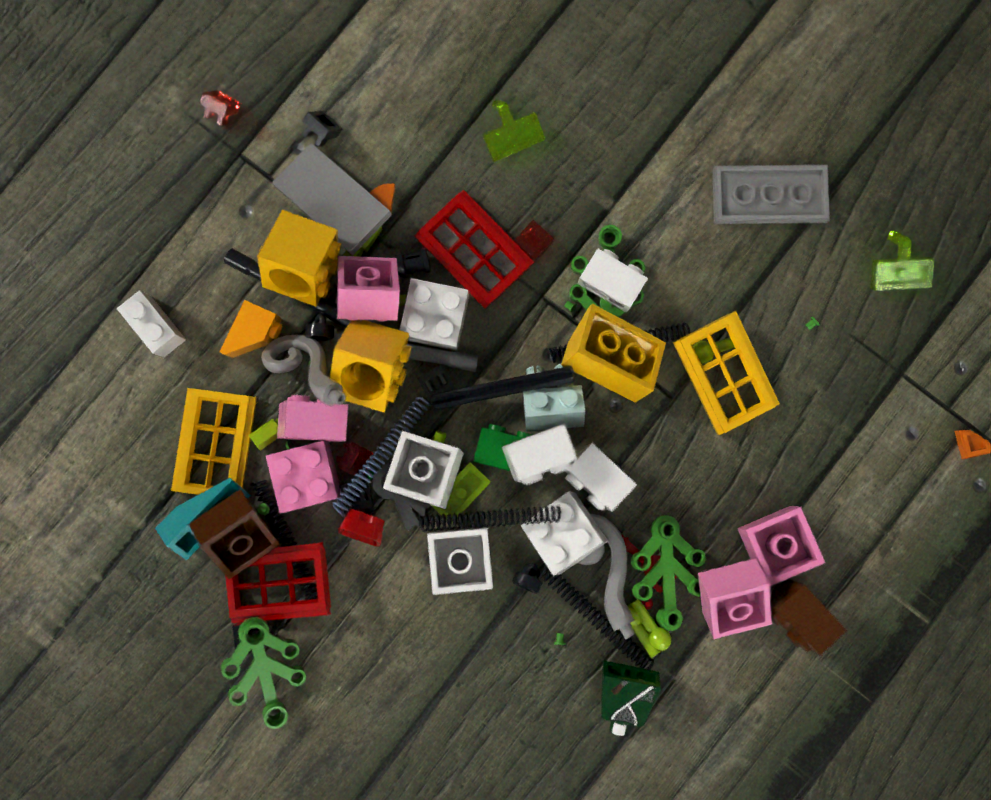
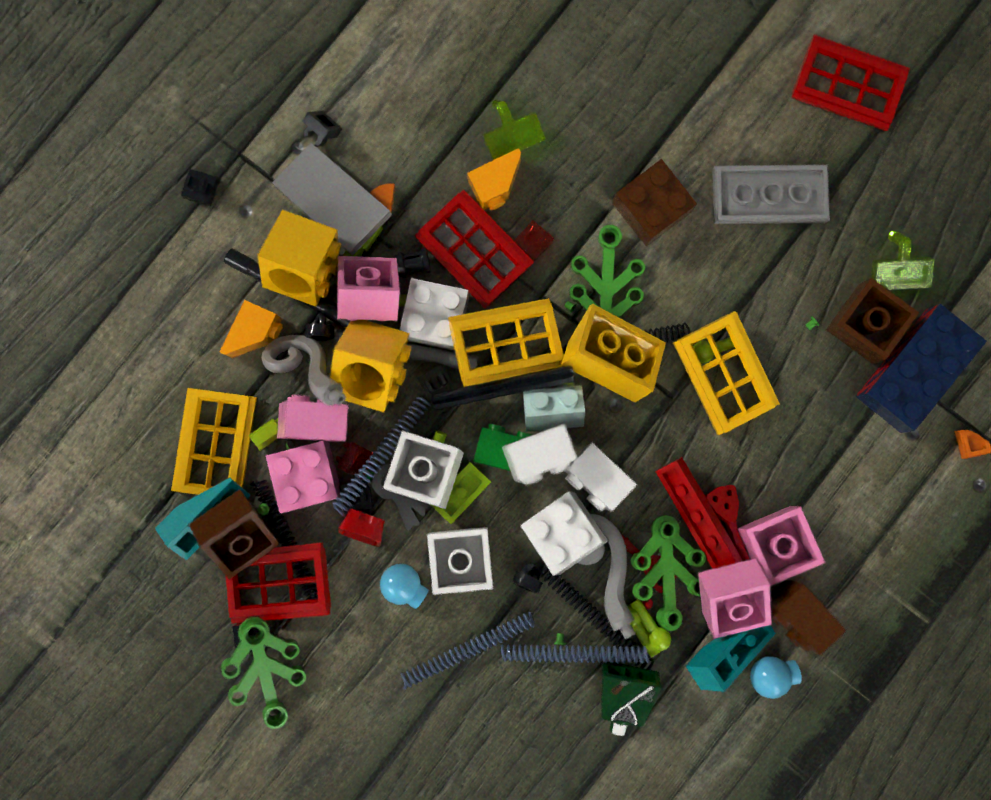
(151, 324): white brick -> none
(200, 187): none -> black tile
(220, 104): clear red tile -> none
(402, 586): none -> medium azure piece
(431, 521): black piece -> none
(469, 650): none -> sand blue piece
(494, 180): none -> light orange slope
(503, 315): none -> yellow piece
(566, 656): none -> sand blue piece
(612, 279): white brick -> none
(653, 202): none -> reddish brown brick
(698, 514): none -> red plate
(726, 657): none -> teal slope
(728, 515): none -> red piece
(774, 677): none -> medium azure piece
(859, 59): none -> red piece
(872, 321): none -> reddish brown brick
(921, 368): none -> dark blue brick

